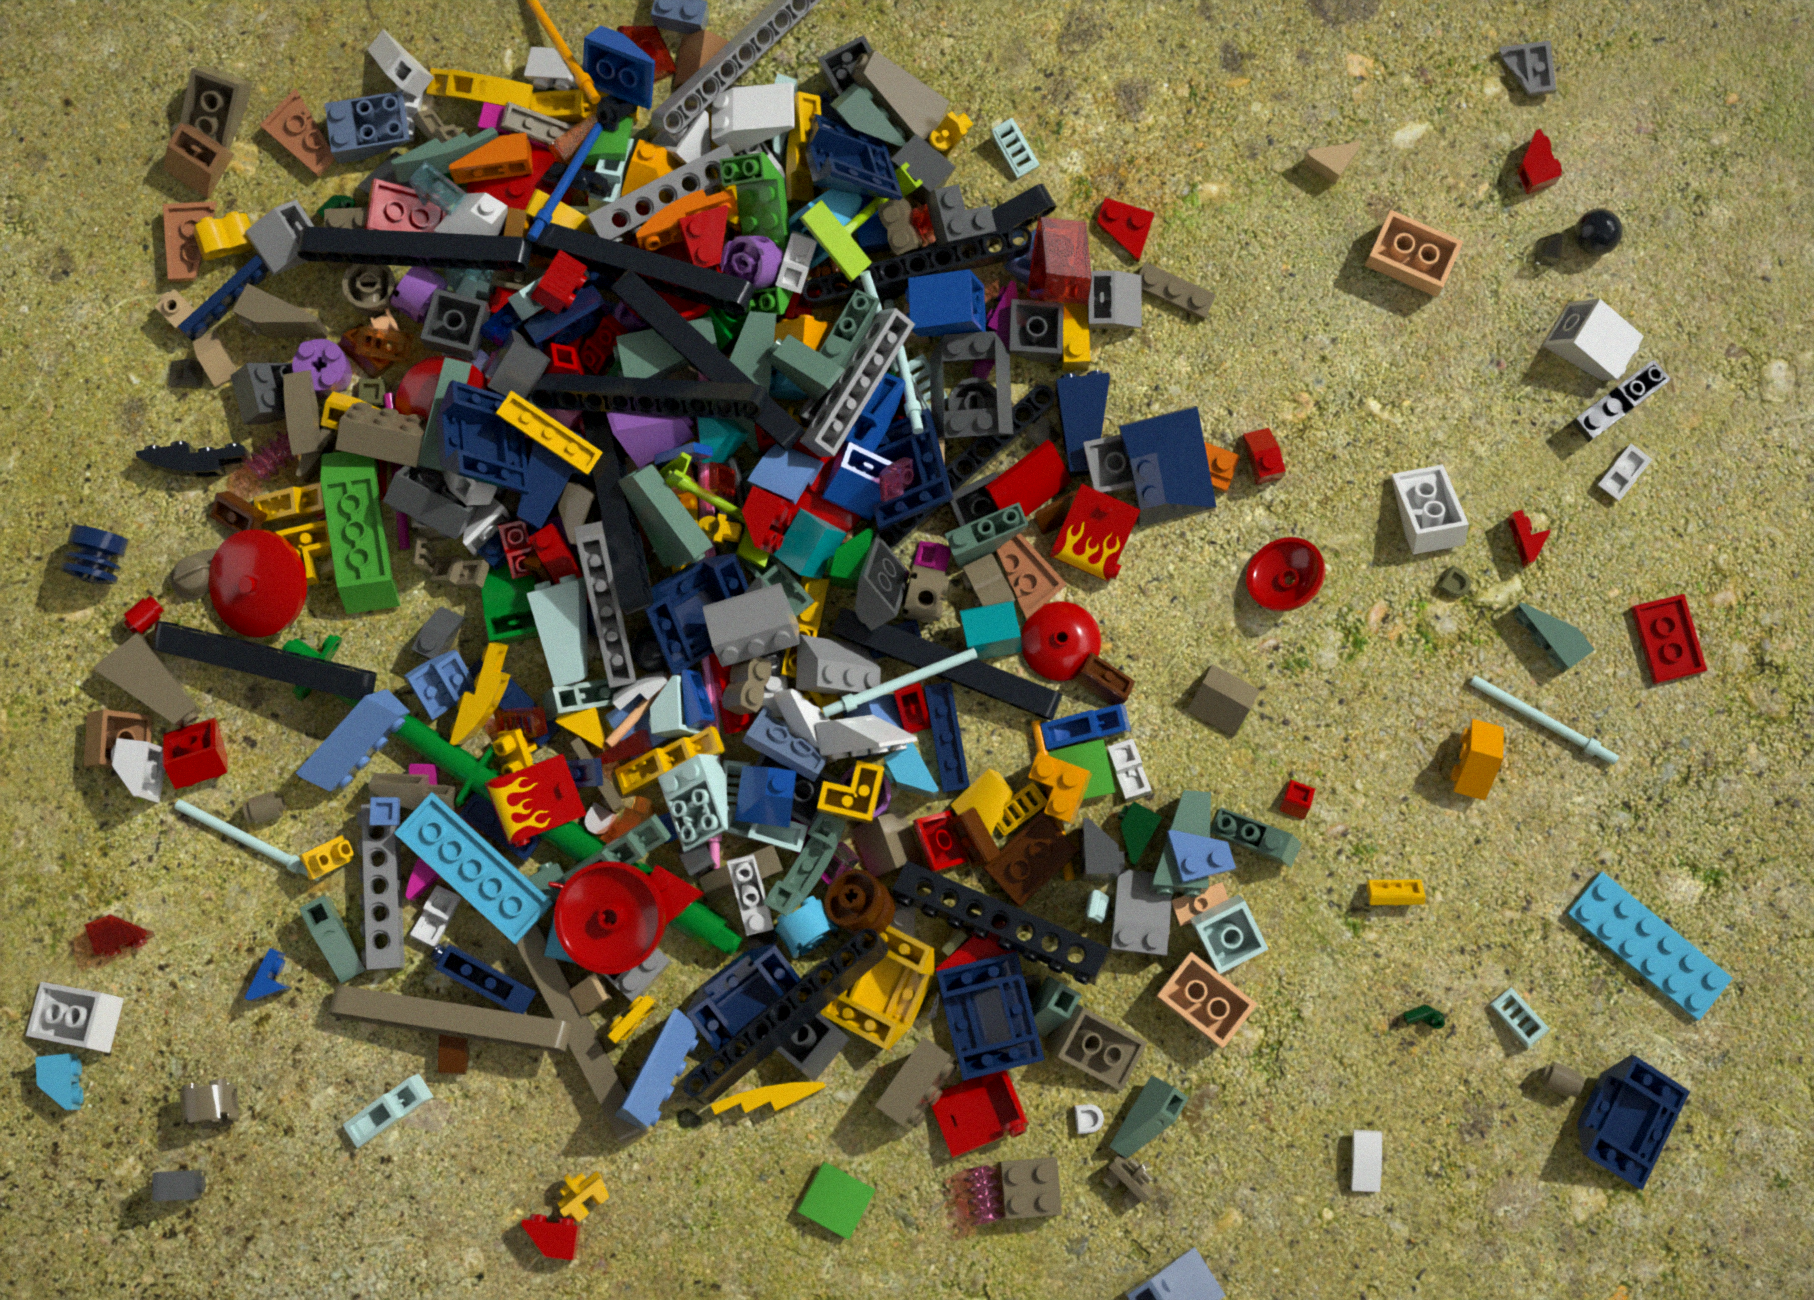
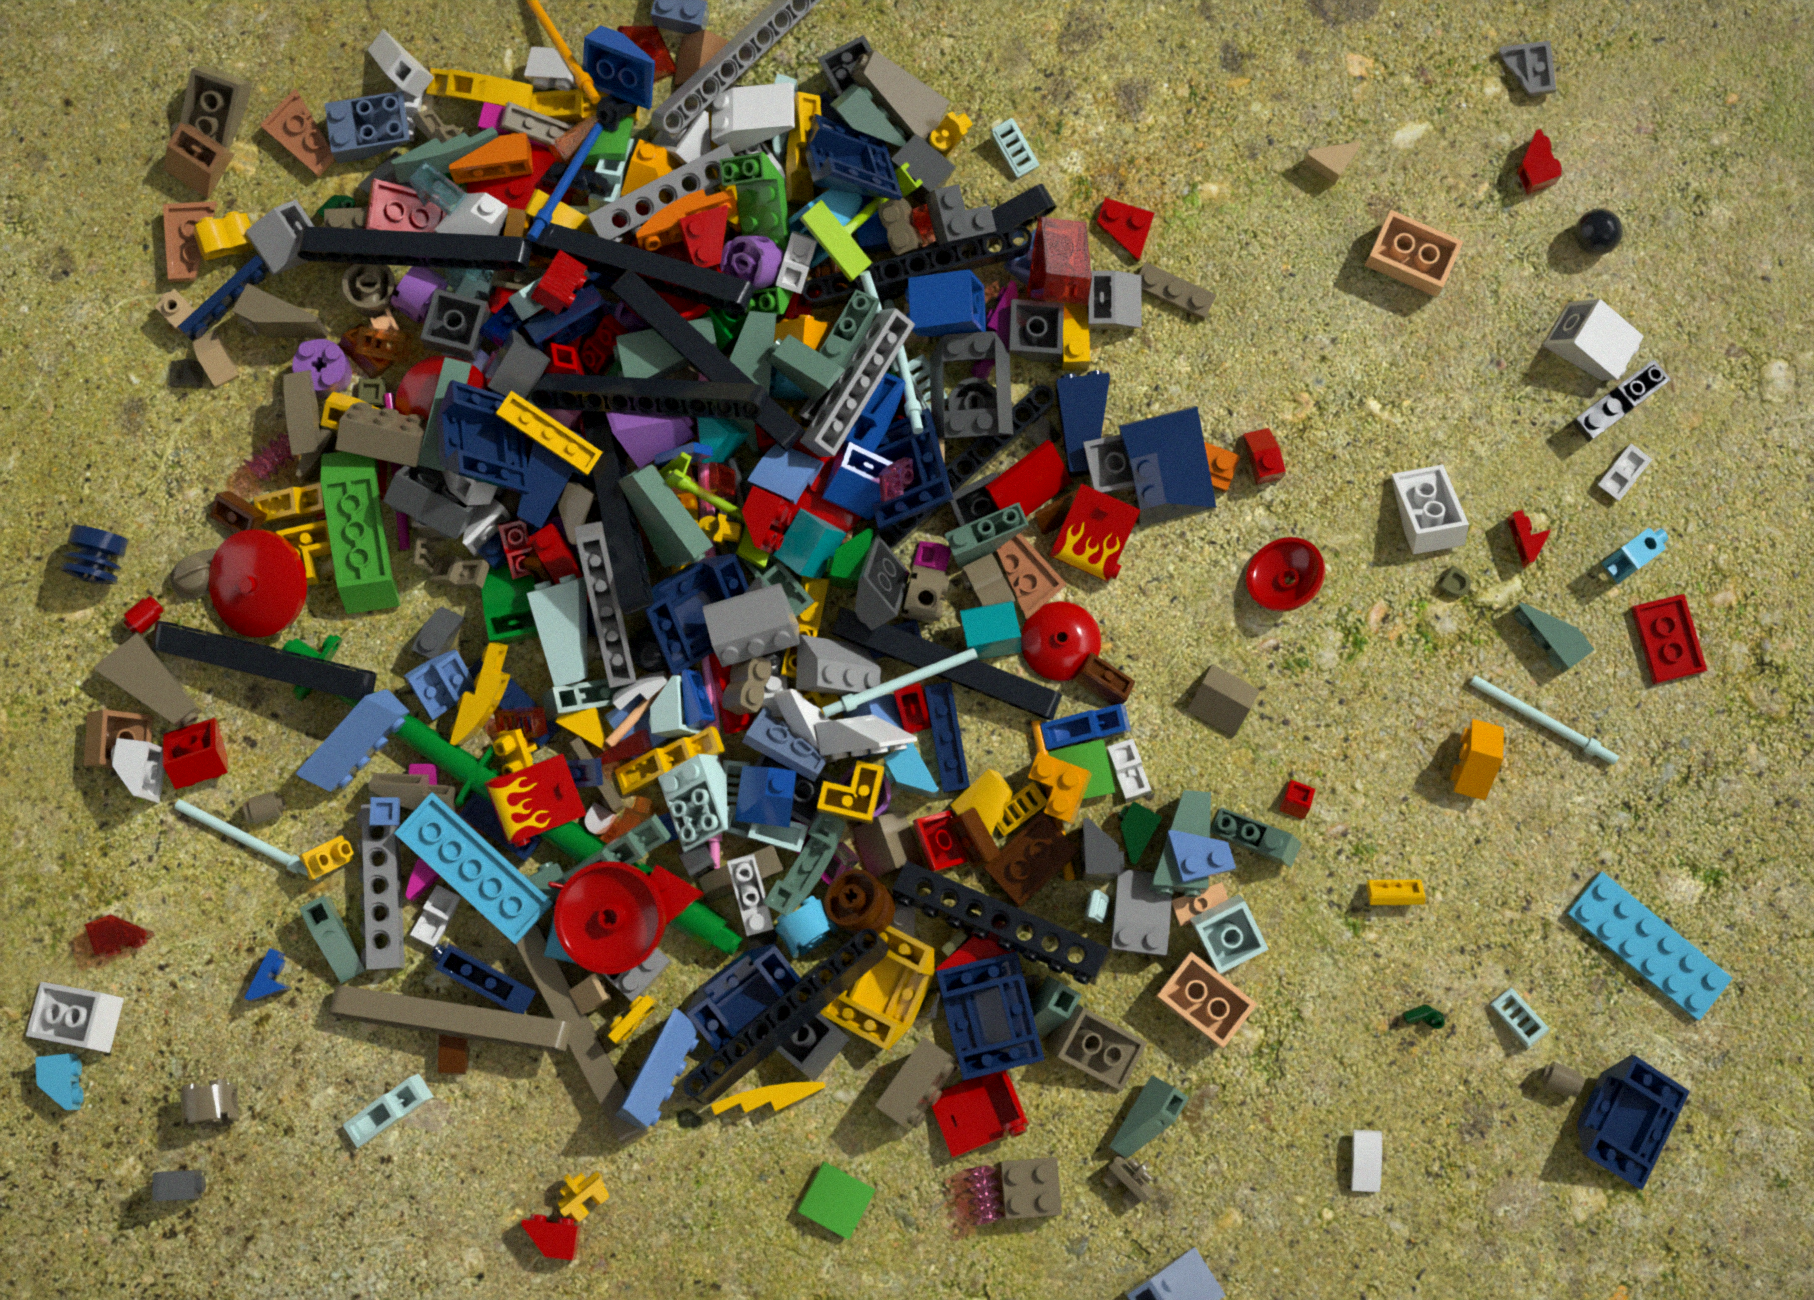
(183, 460): black slope -> none
(261, 392): dark grey slope -> none
(1088, 1118): white tile -> none
(1548, 249): clear smoke slope -> none
(1635, 554): none -> medium azure torso

